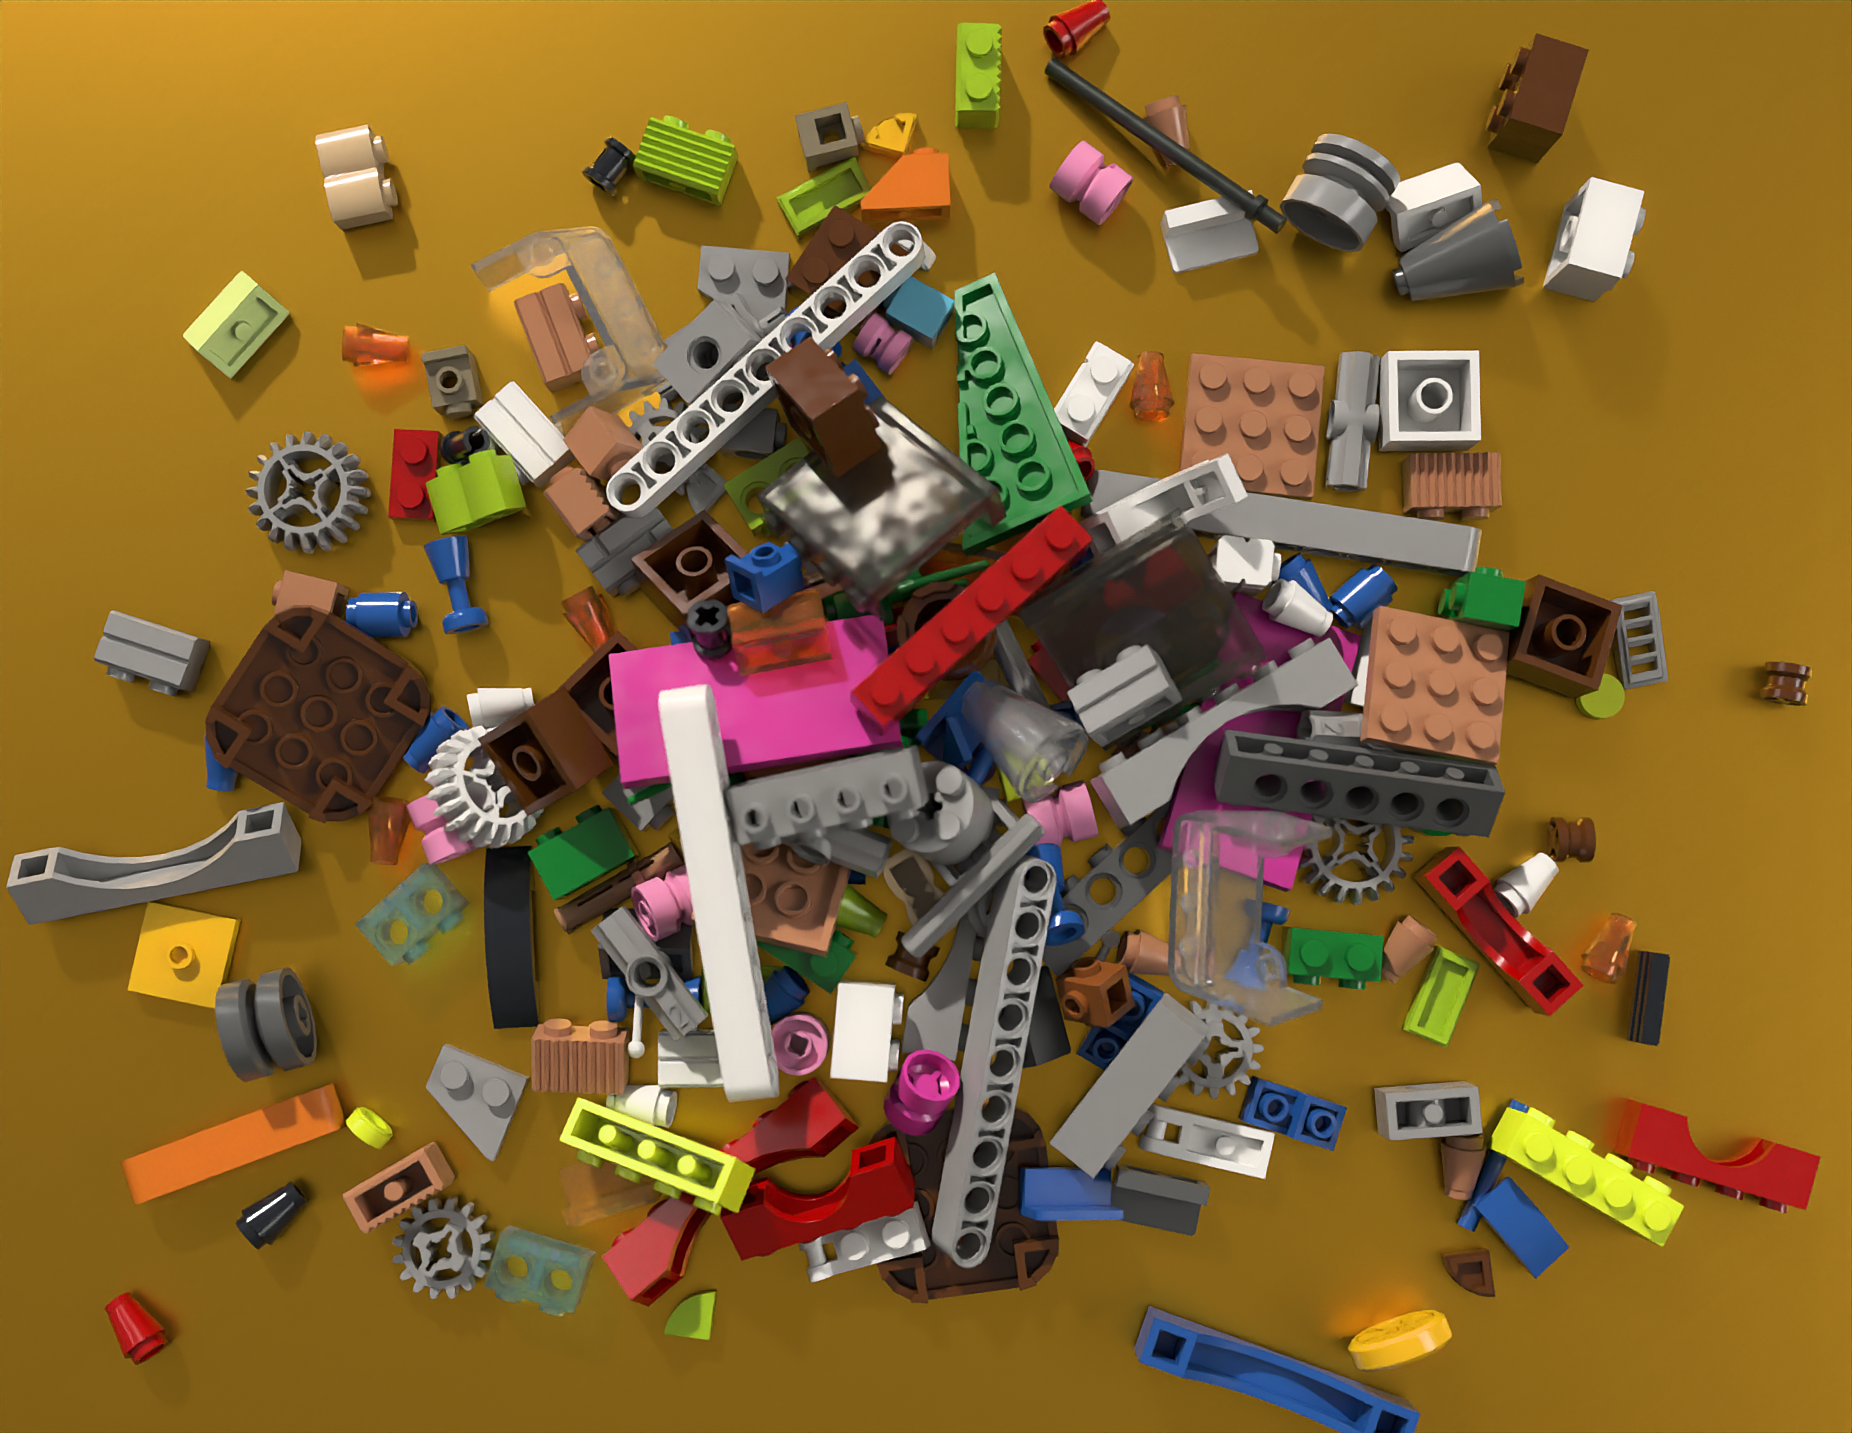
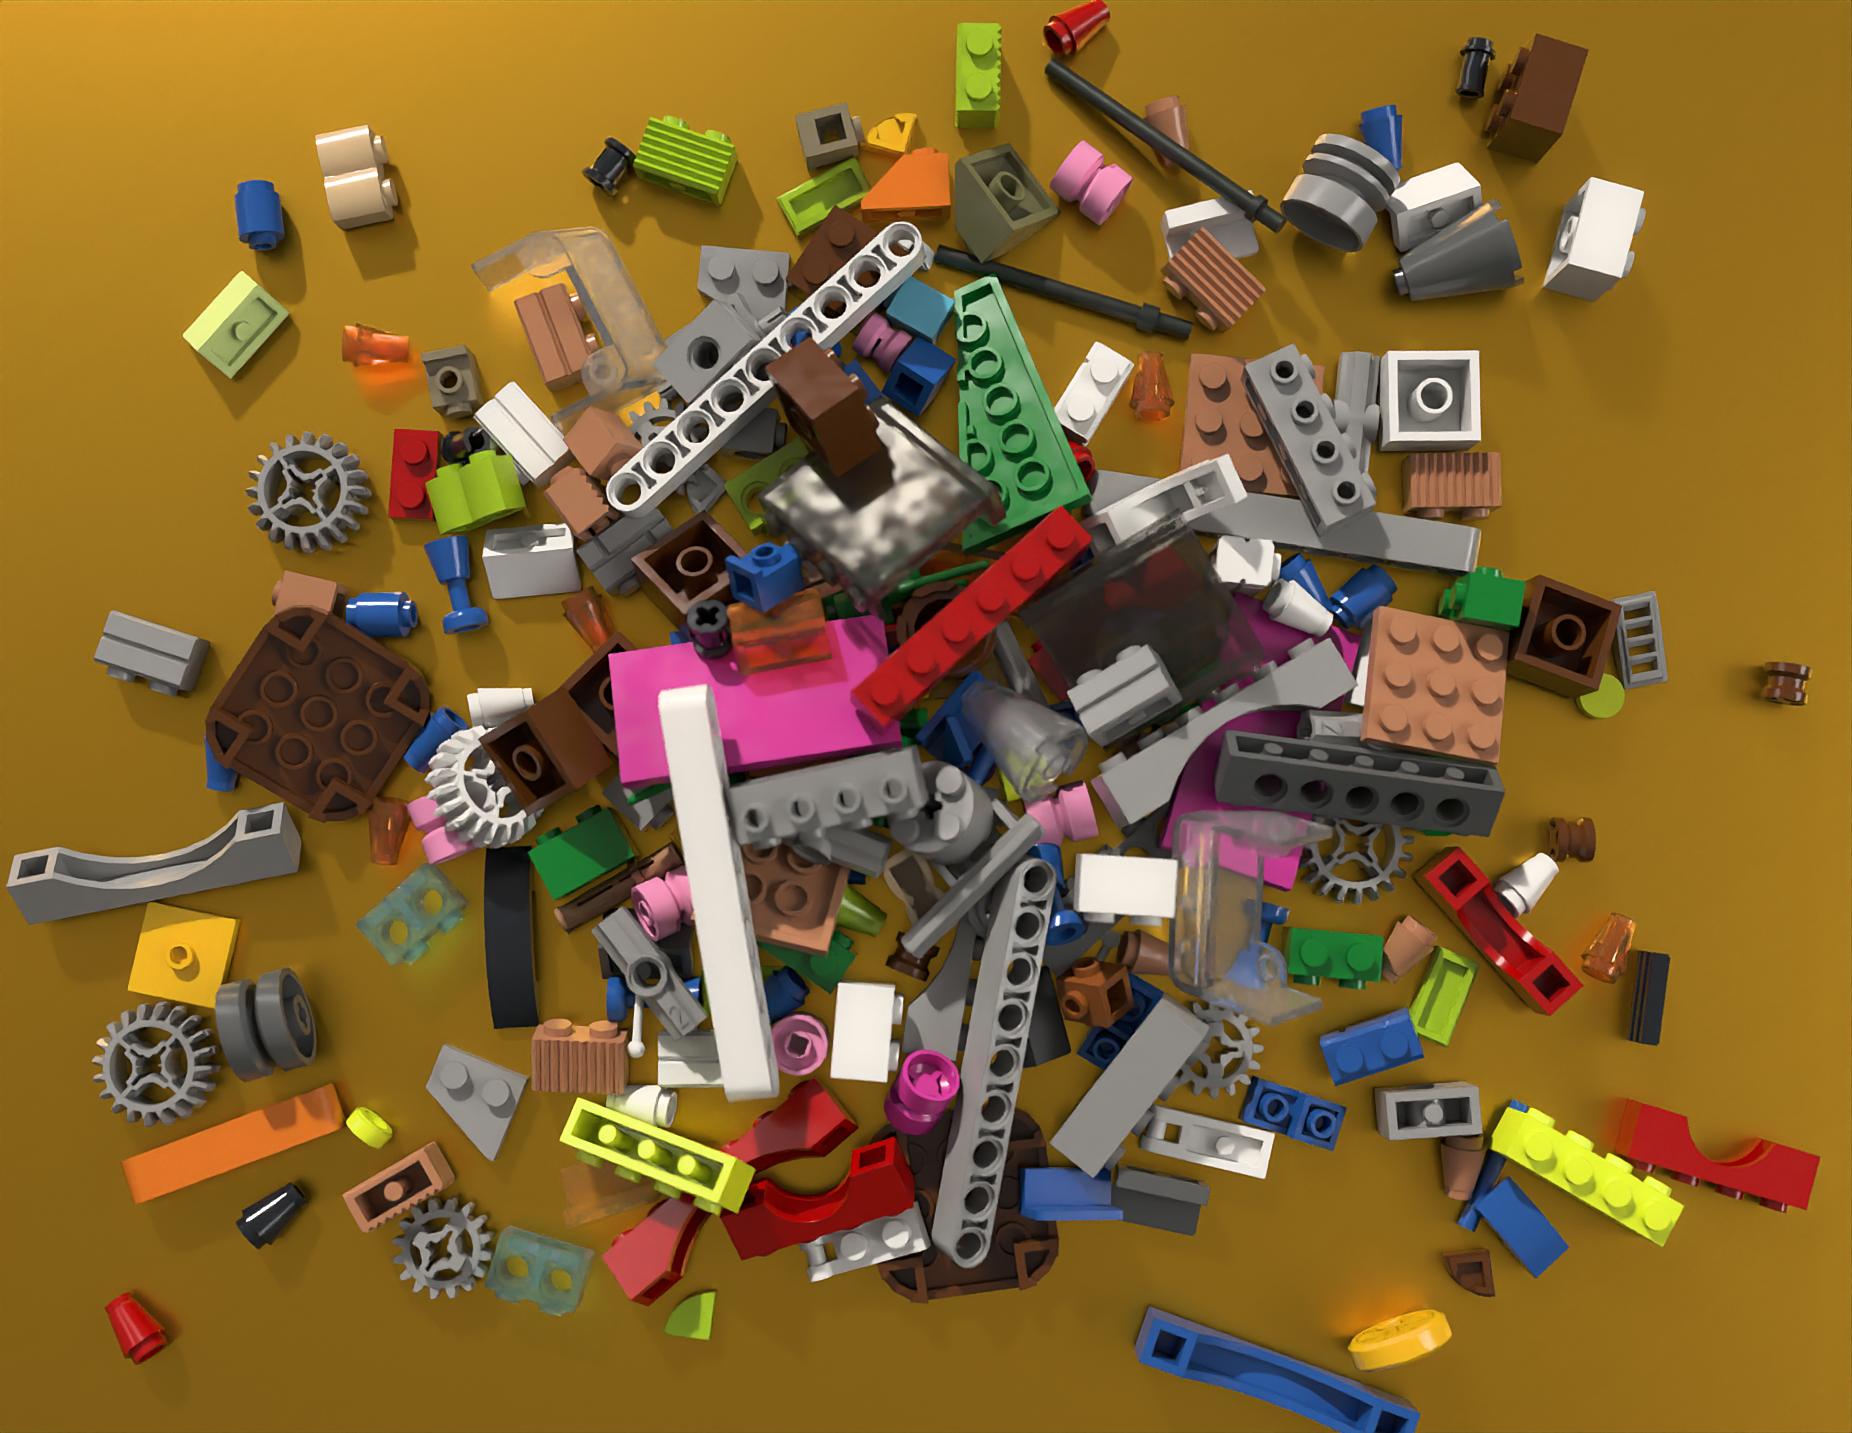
(128, 1044): none -> light grey gear
(259, 215): none -> blue brick
(531, 561): none -> white panel
(918, 376): none -> blue brick
(998, 202): none -> olive slope
(1124, 886): none -> white brick
(1146, 317): none -> pearl dark grey bar
(1211, 281): none -> nougat brick
(1308, 440): none -> light grey brick
(1371, 1046): none -> blue brick
(1383, 132): none -> blue cone
(1475, 65): none -> black pin

